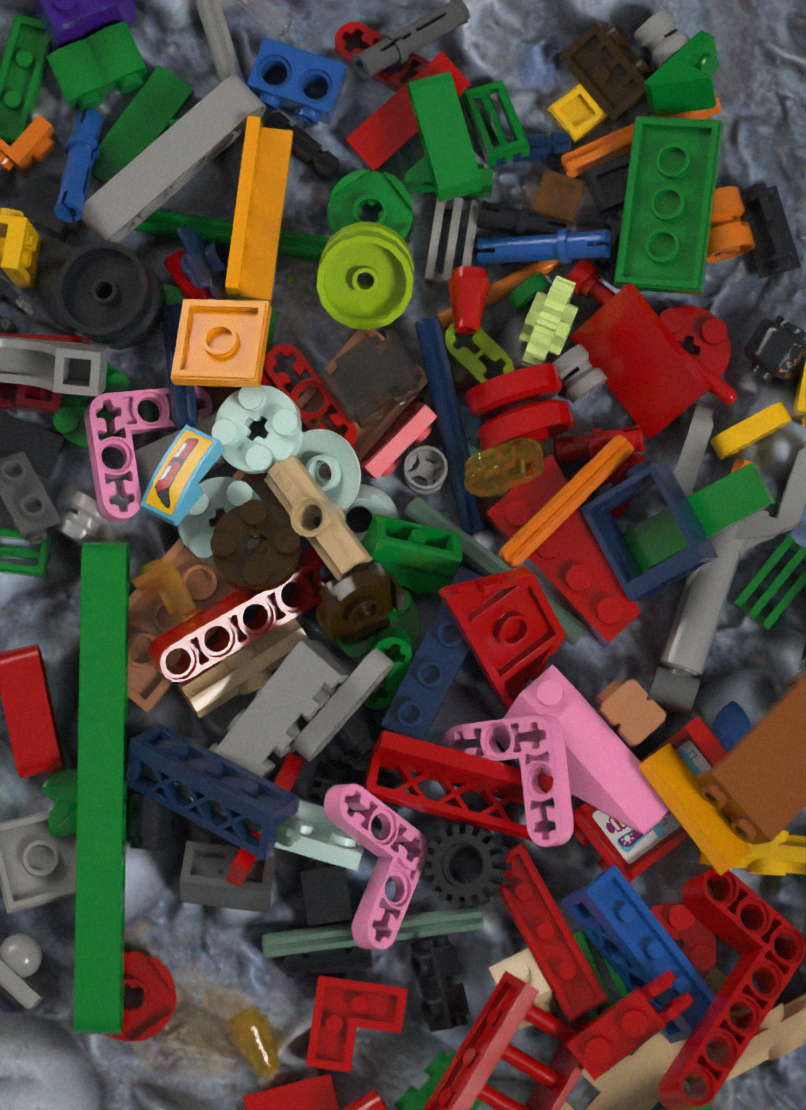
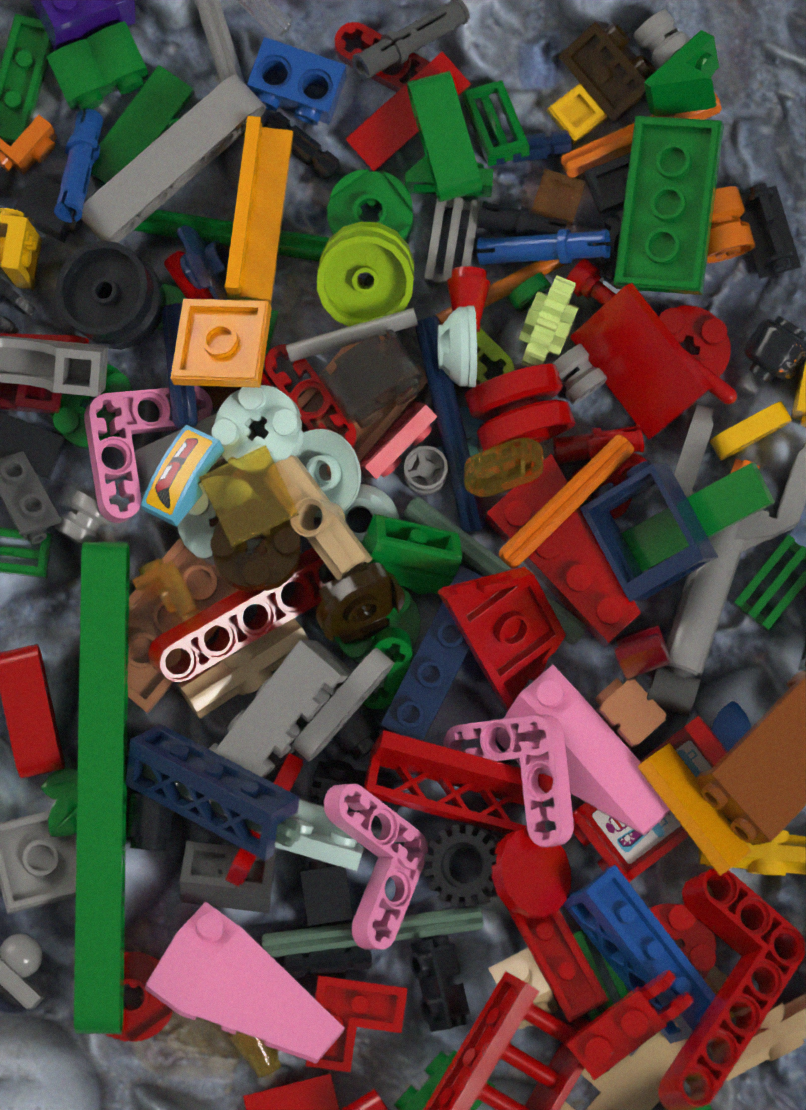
(230, 980): none -> bright pink wedge
(249, 496): none -> clear yellow piece
(351, 335): none -> light grey bar
(459, 346): none -> light aqua piece
(530, 876): none -> red tile
(642, 651): none -> dark red slope

